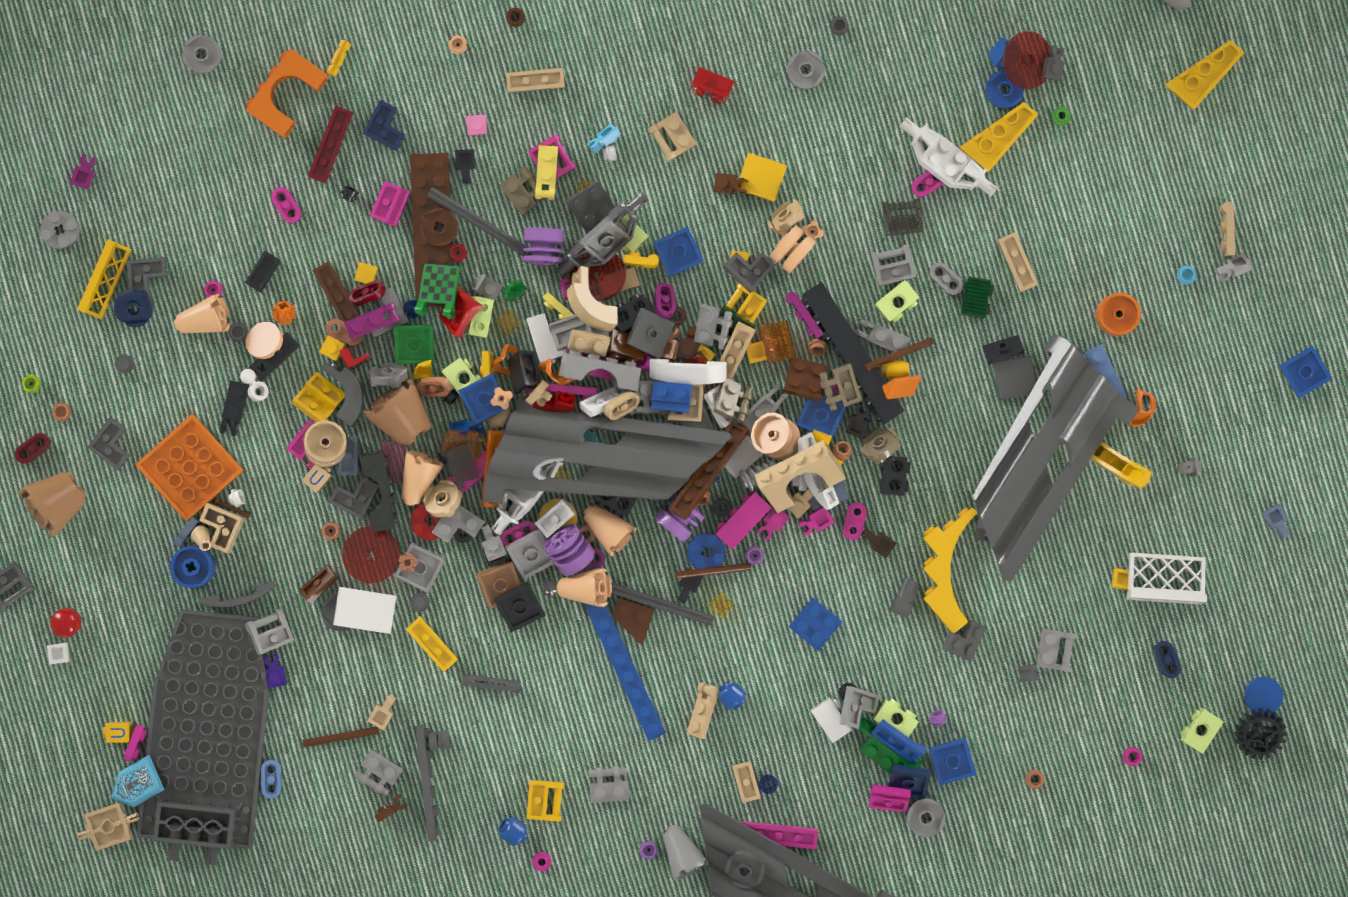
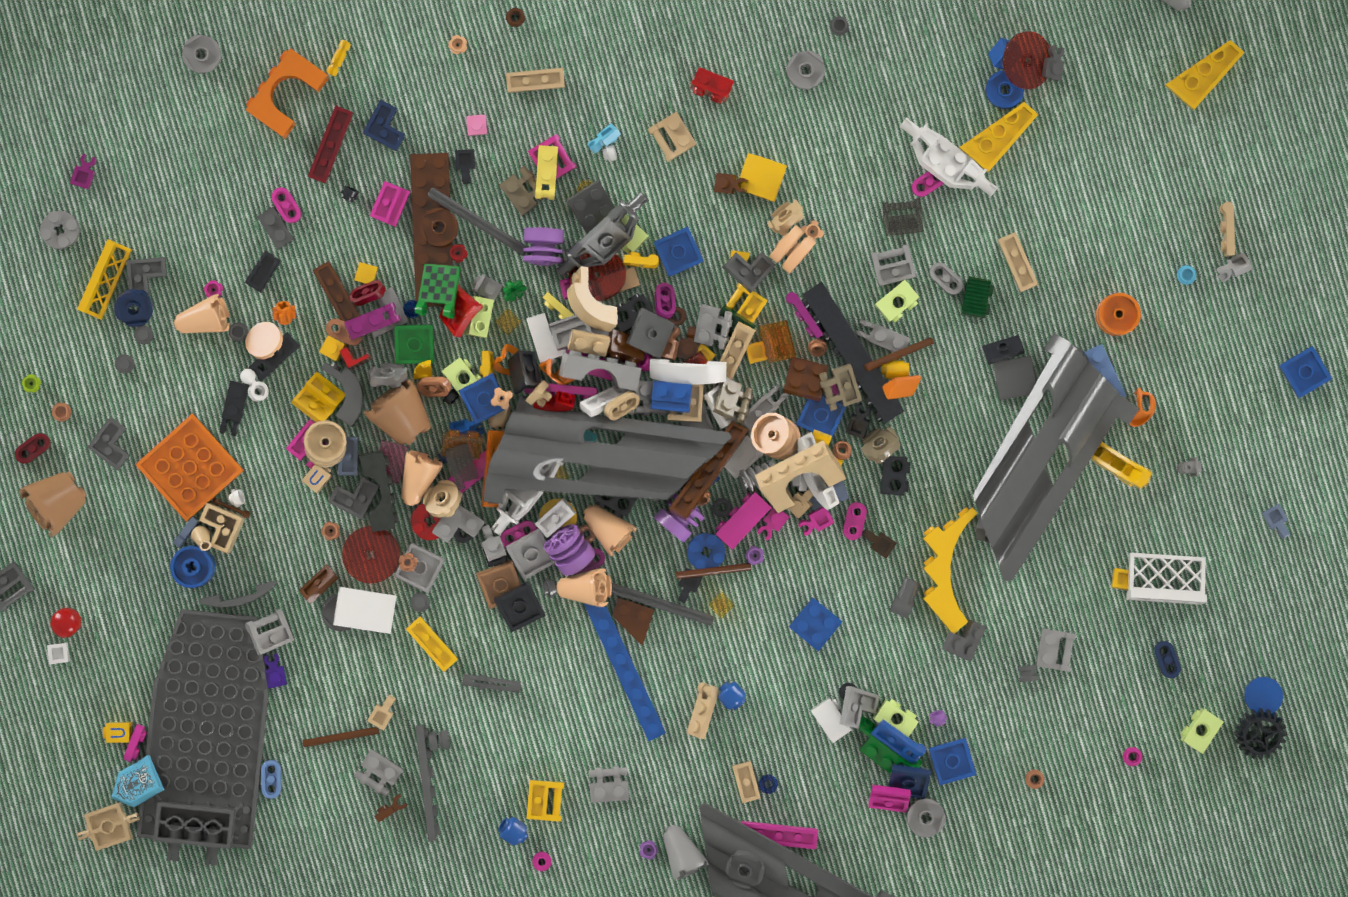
(143, 335): none -> dark grey plate
(275, 228): none -> dark grey plate
(1057, 120): bright green plate -> none

